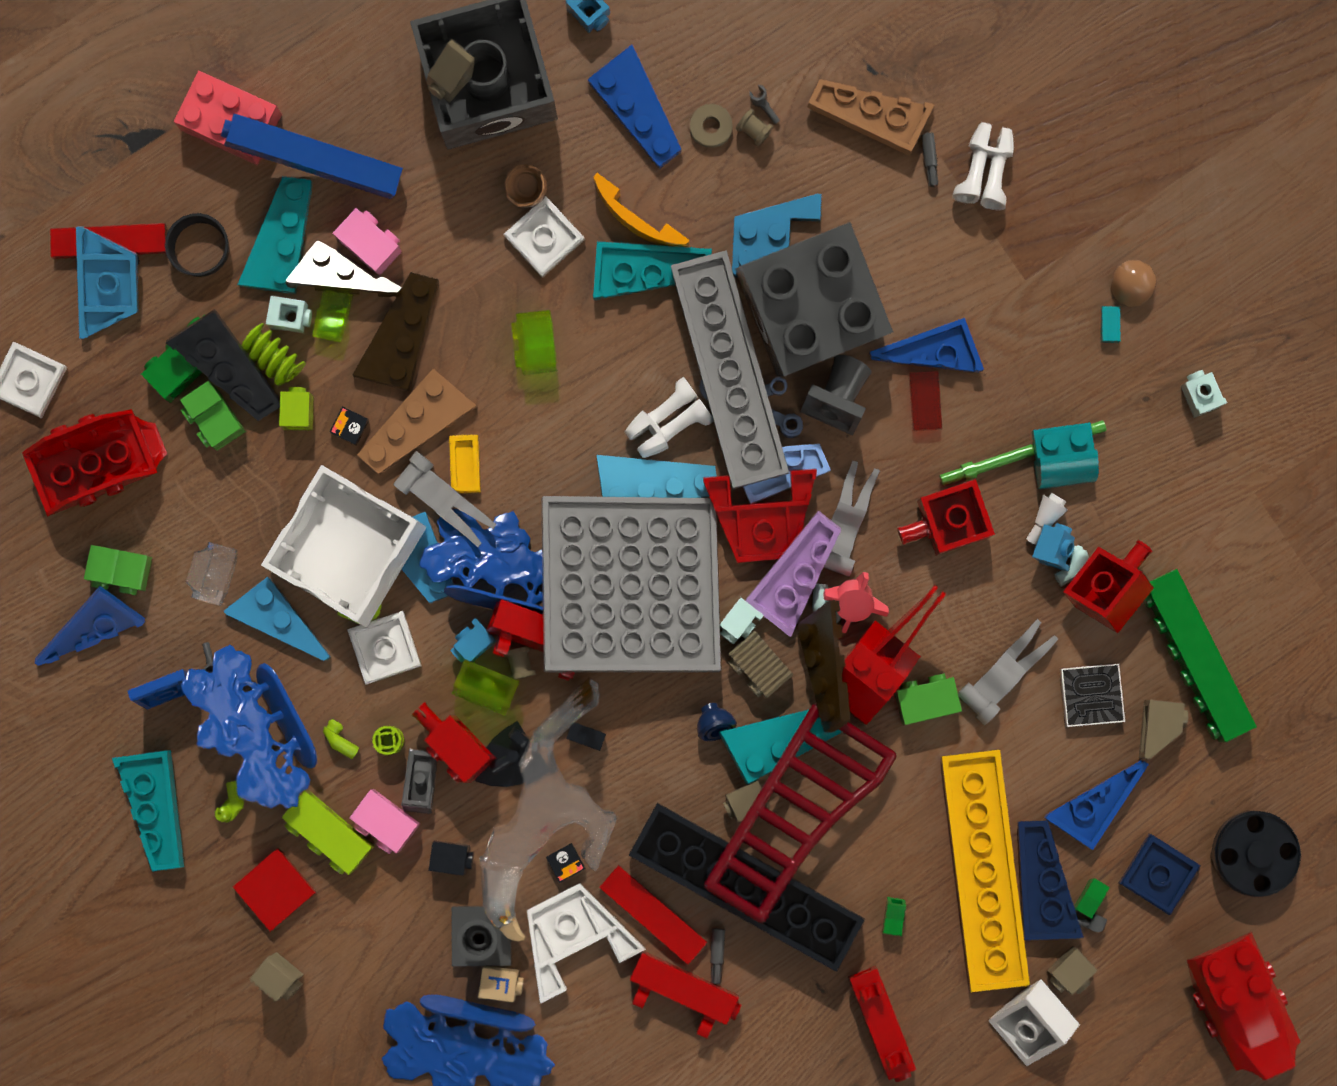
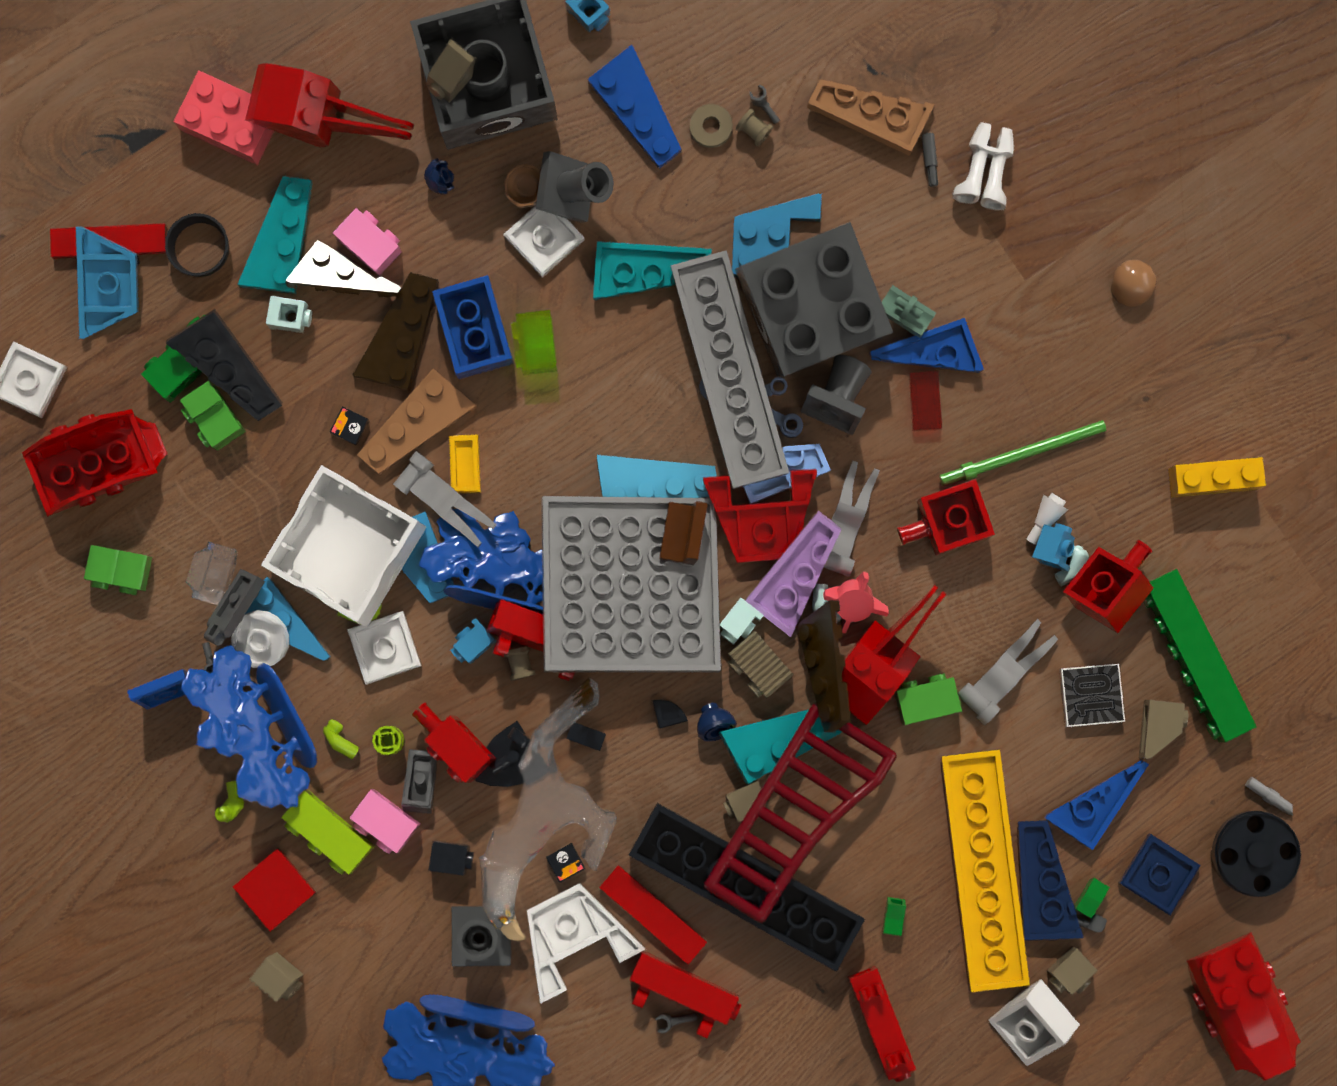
(96, 620): blue wing -> none
(153, 800): teal wing -> none
(233, 607): none -> dark grey hinge
(261, 637): none -> white tile
(271, 357): lime piece -> none
(296, 409): lime brick -> none
(306, 107): none -> red slope
(311, 156): blue brick -> none
(332, 316): clear neon green slope -> none
(439, 177): none -> dark blue plate
(473, 327): none -> blue brick
(485, 687): clear neon green brick -> none
(500, 983): tan brick -> none
(571, 185): none -> dark grey plant
(610, 194): light orange slope -> none
(642, 422): white piece -> none
(668, 713): none -> black tile
(672, 1021): none -> dark grey hand
(683, 532): none -> reddish brown panel
(717, 954): dark grey pin -> none
(907, 311): none -> sand green hips
(1065, 456): teal brick -> none
(1110, 324): teal piece -> none
(1198, 402): light aqua brick -> none
(1217, 477): none -> yellow brick
(1269, 795): none -> light grey piece

